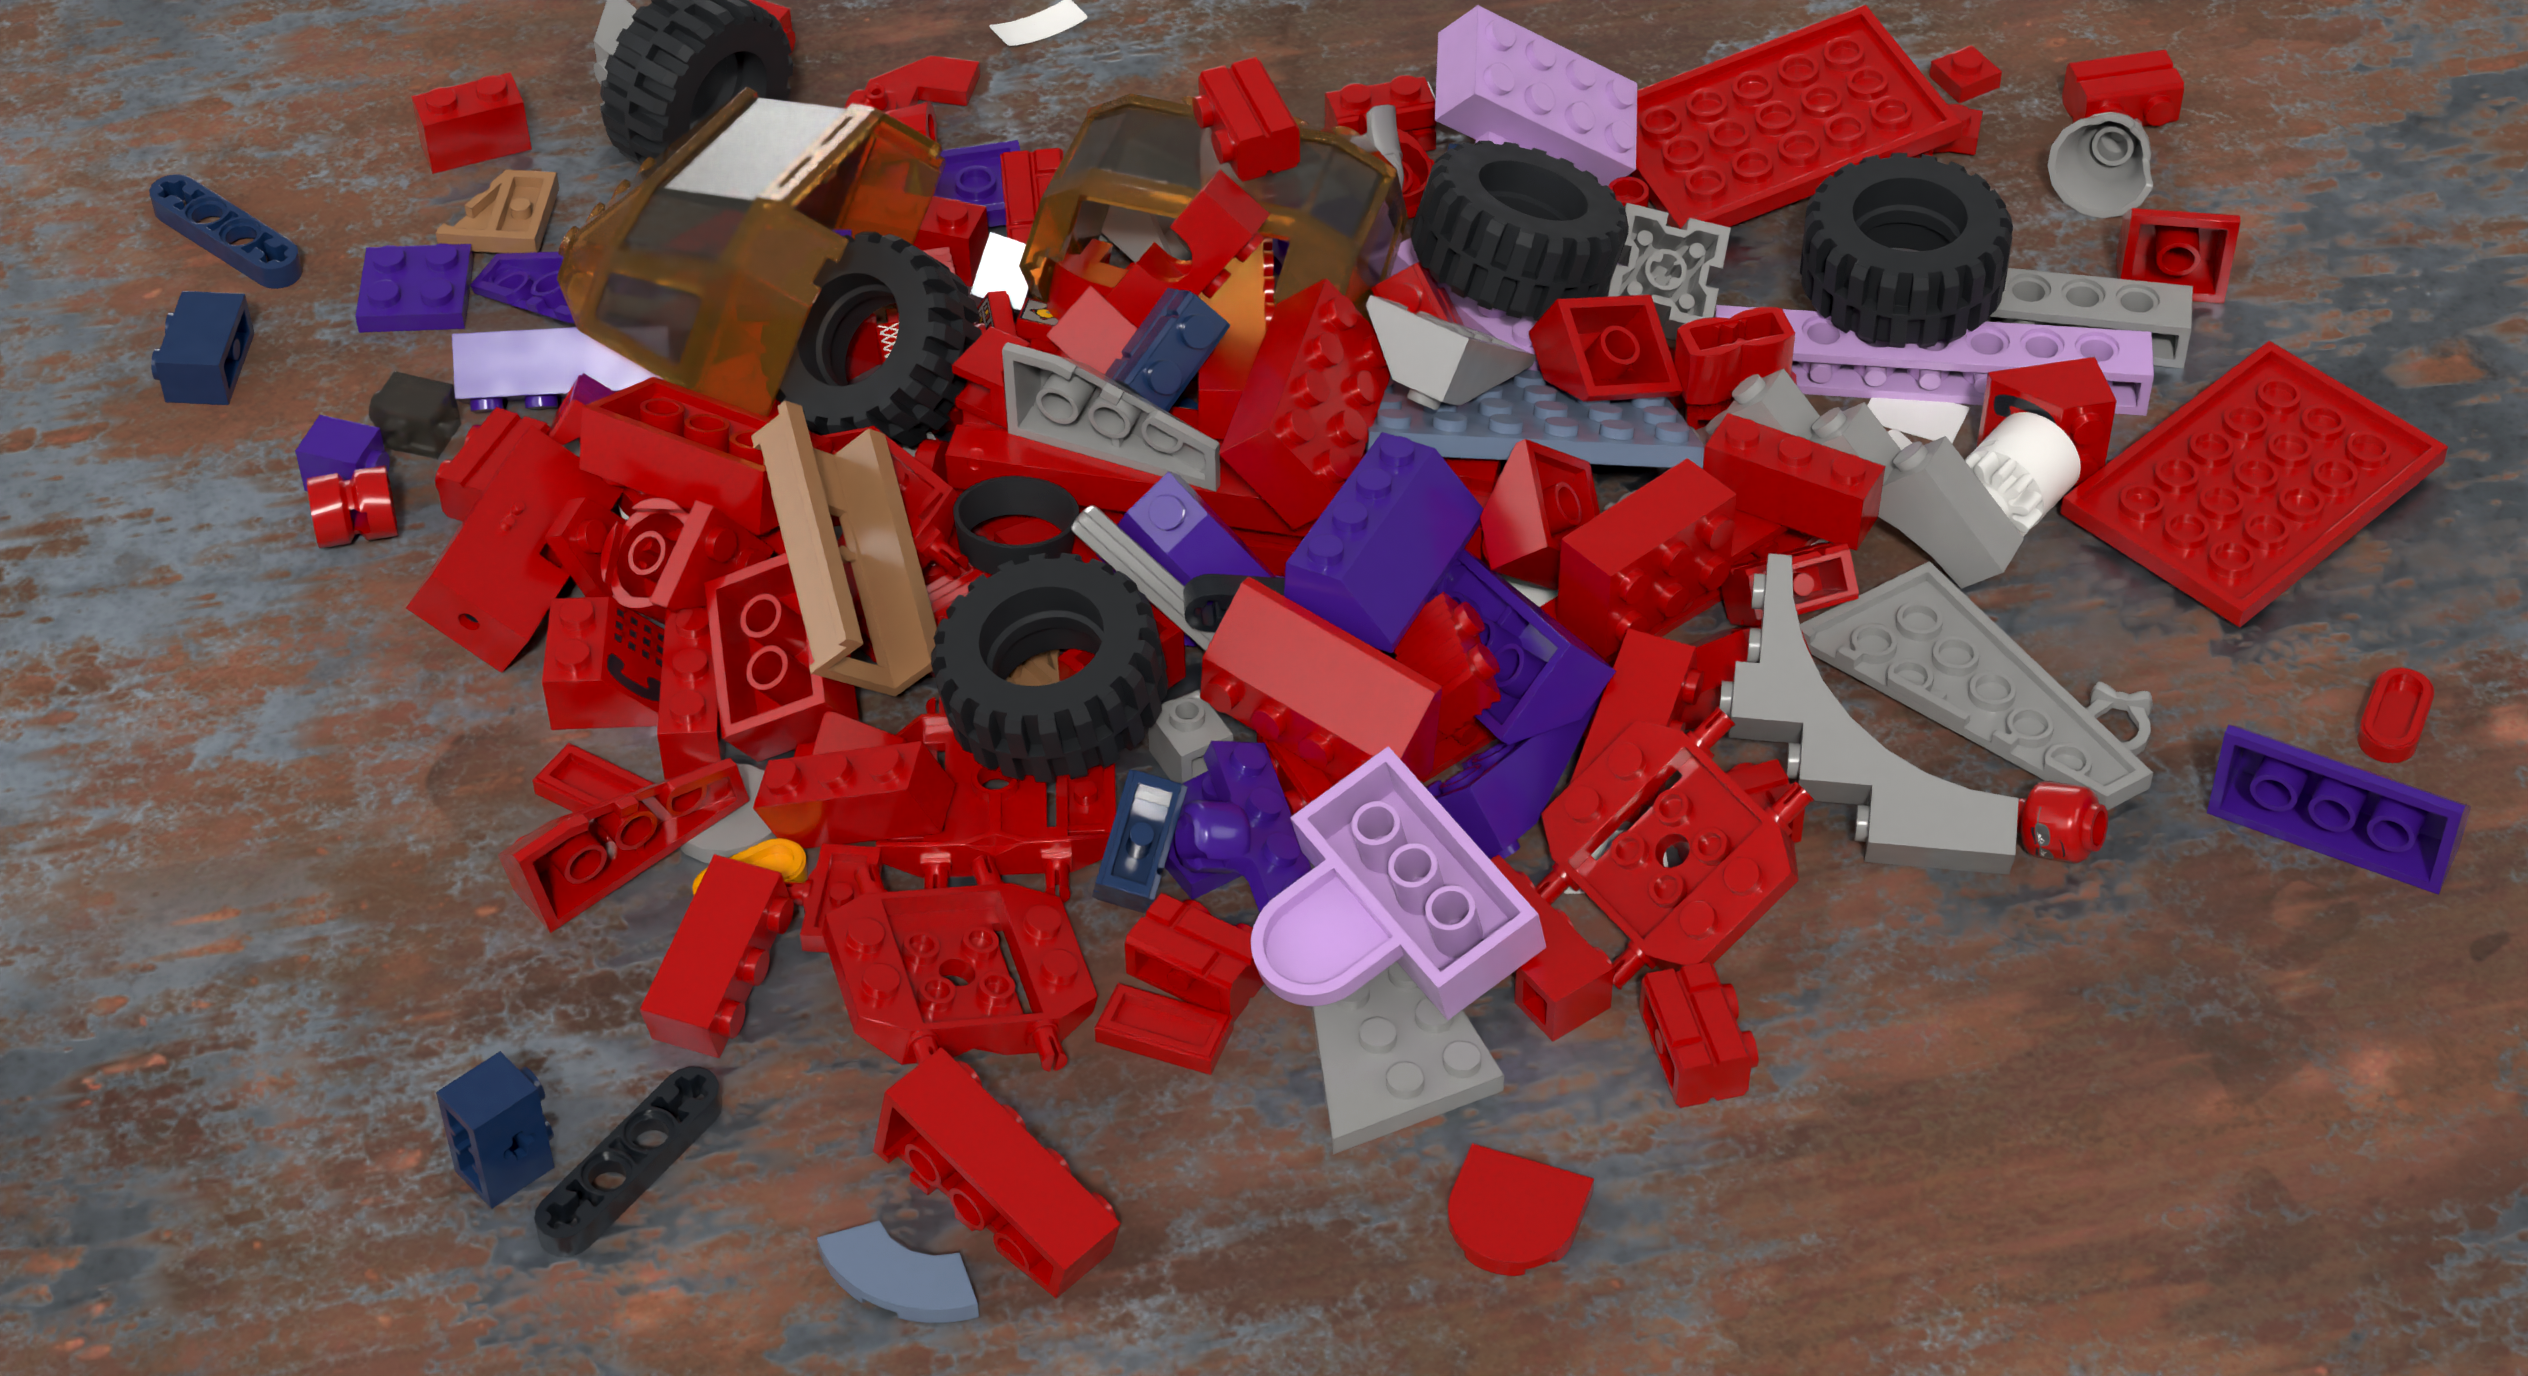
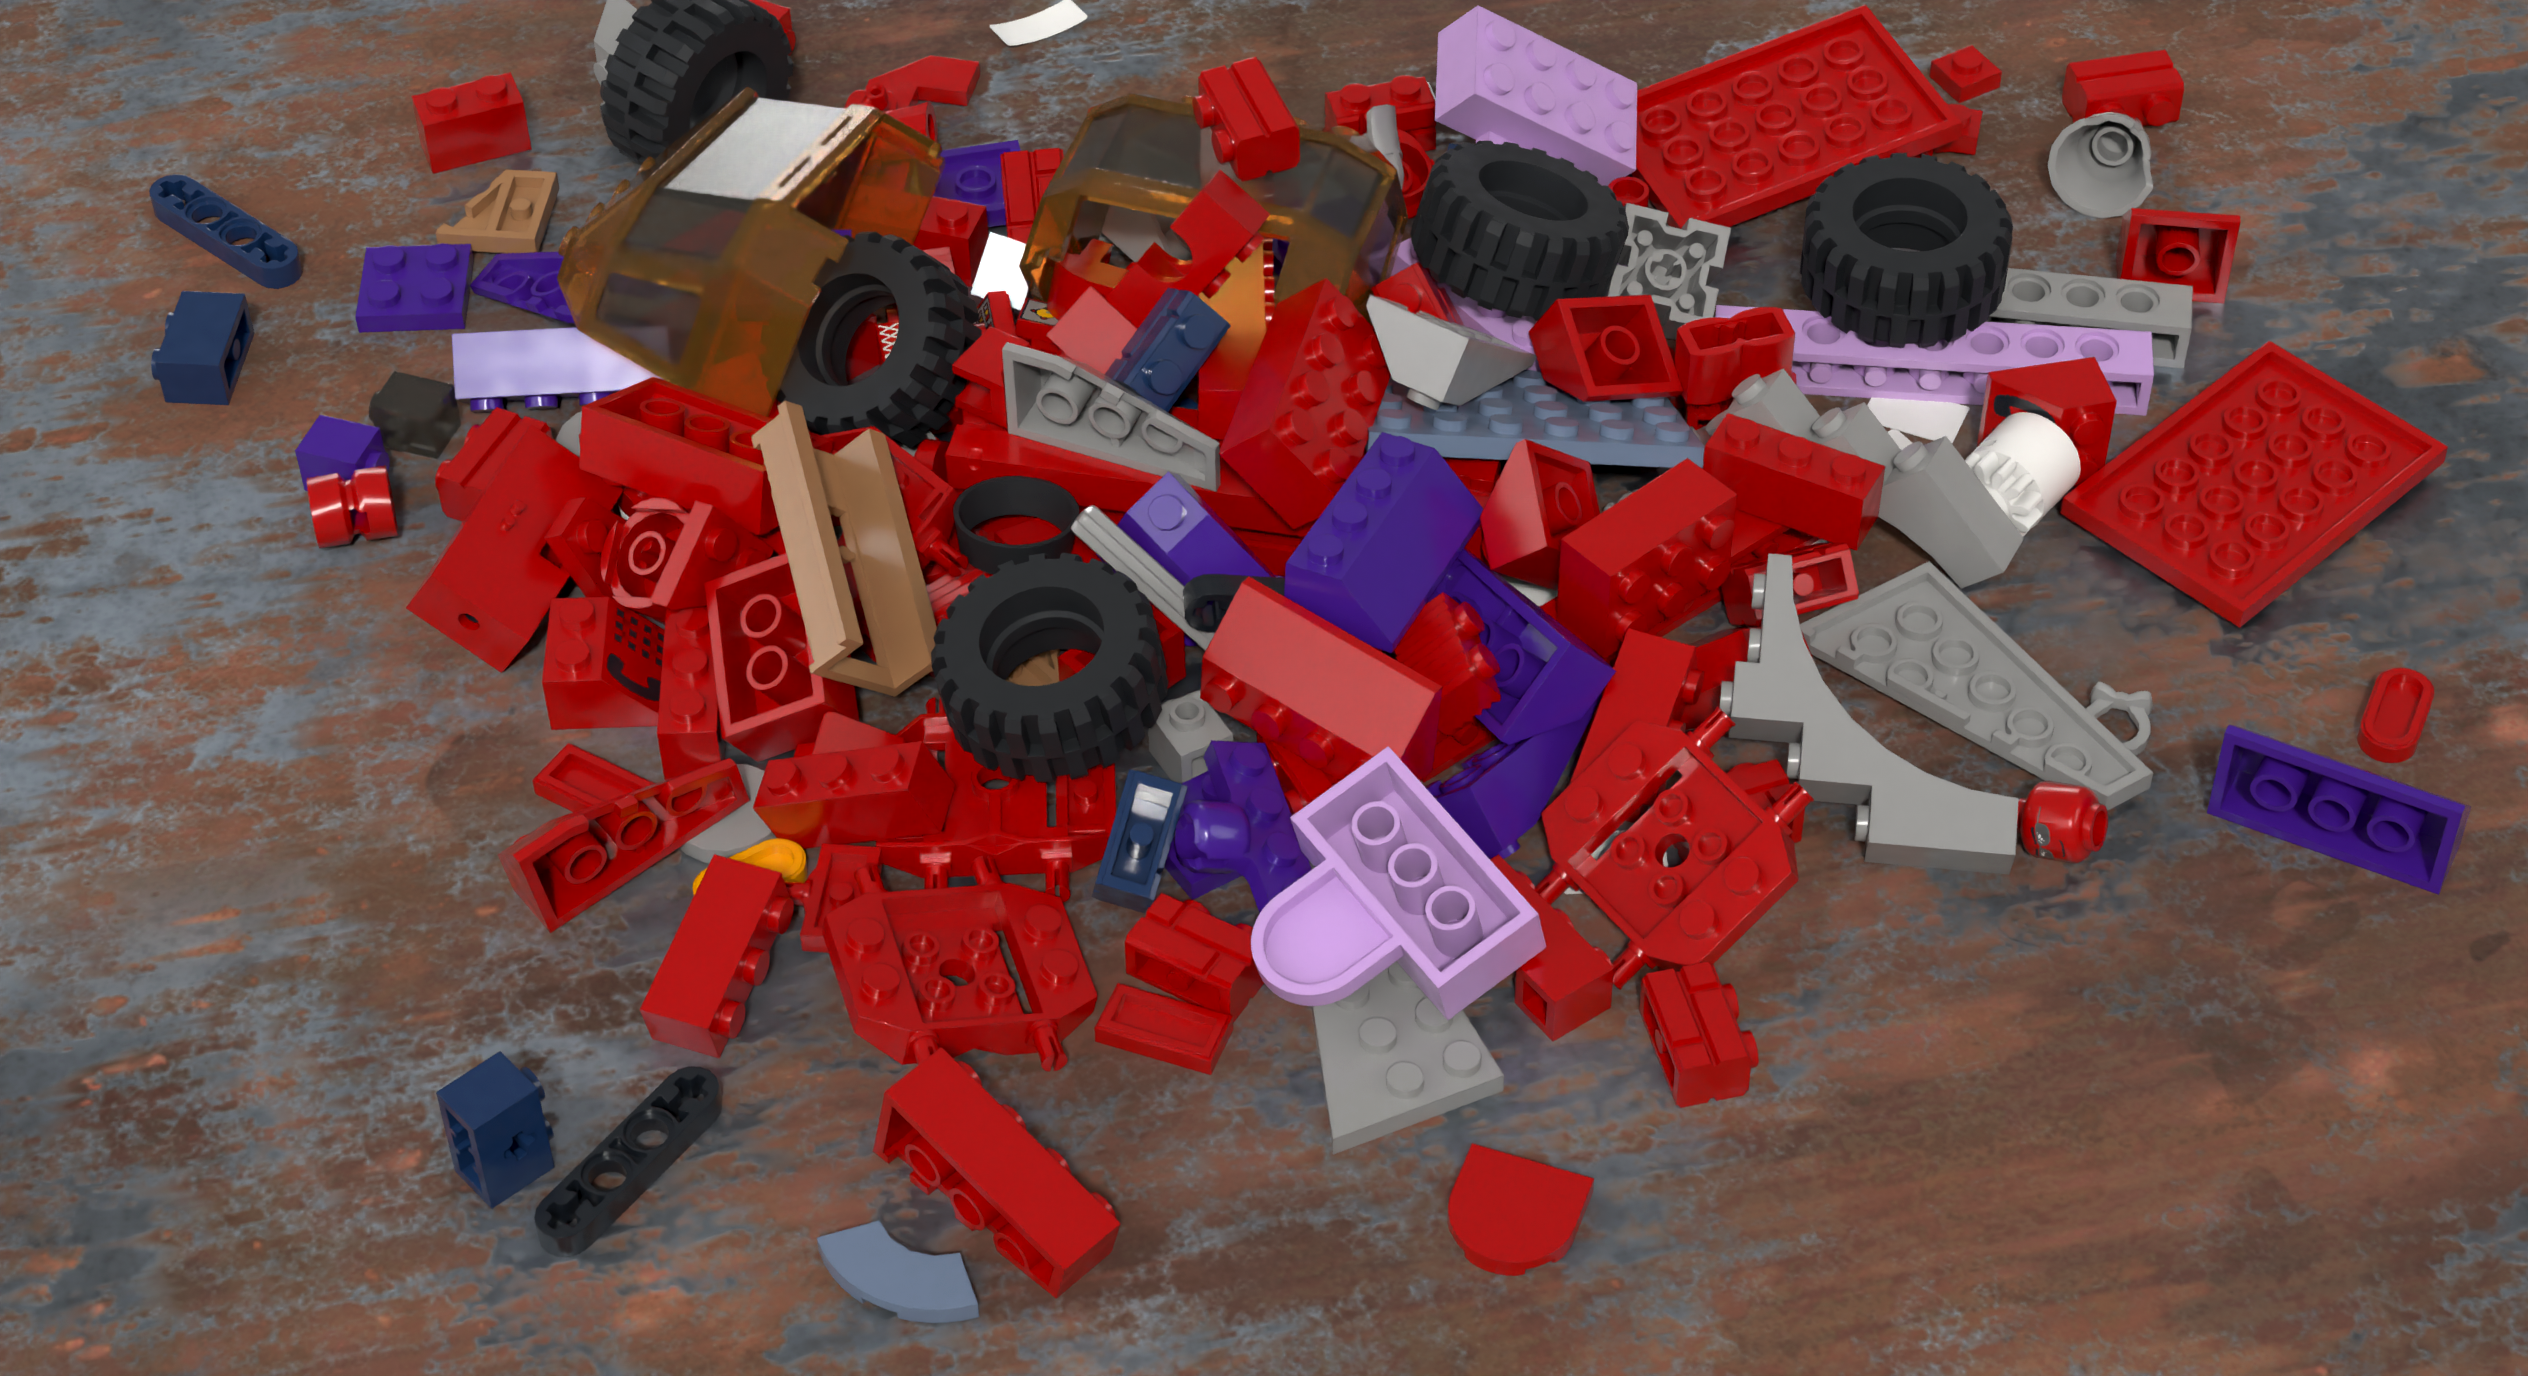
(567, 419): red slope -> none

